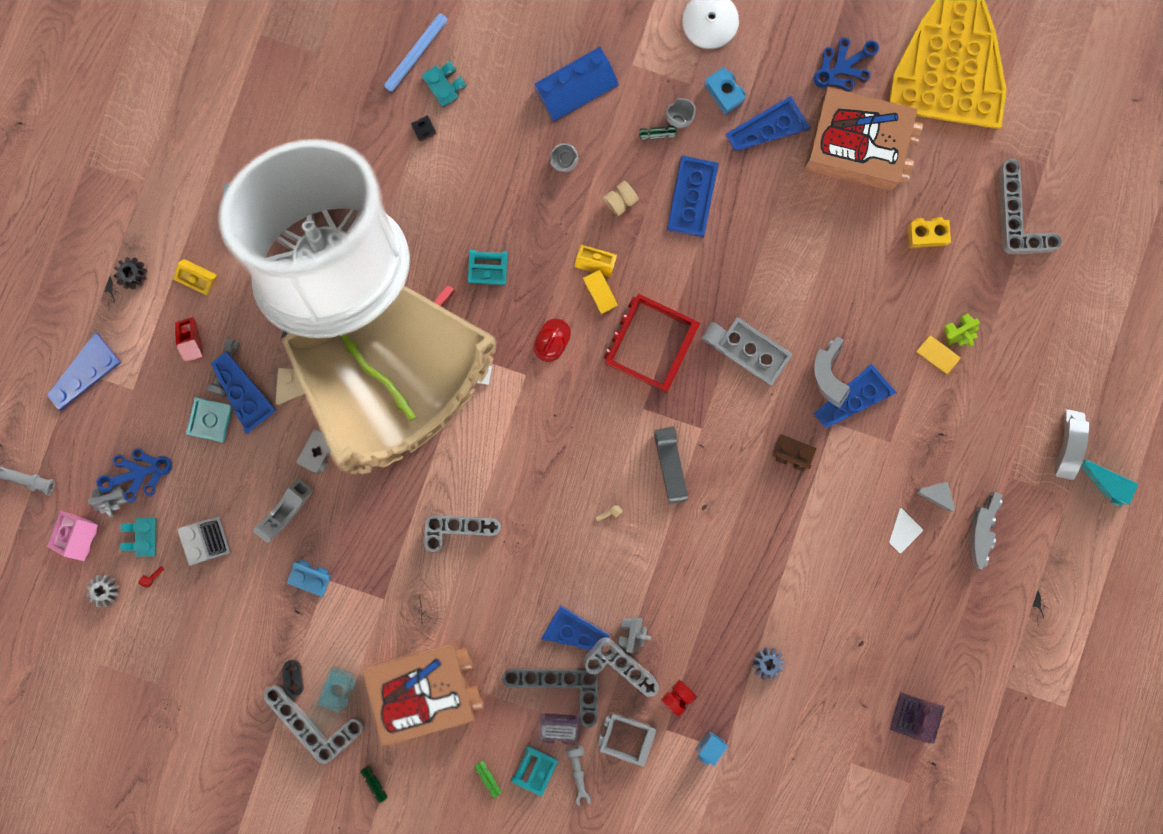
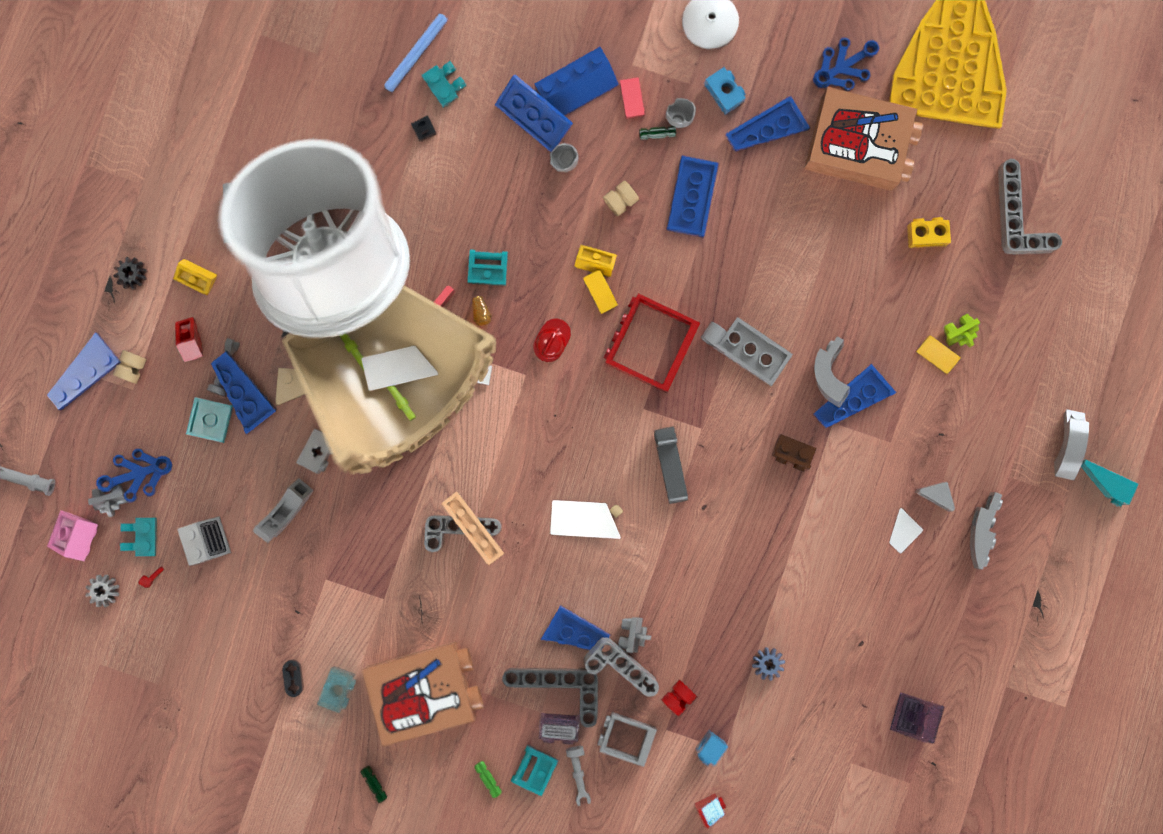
(129, 366): none -> tan wheel
(309, 578): dark azure bracket -> none
(310, 728): light grey beam -> none
(396, 367): none -> white sticker
(472, 528): none -> light nougat plate
(481, 313): none -> clear yellow cone
(533, 113): none -> blue tile
(582, 519): none -> white sticker
(632, 98): none -> coral tile
(710, 809): none -> slope

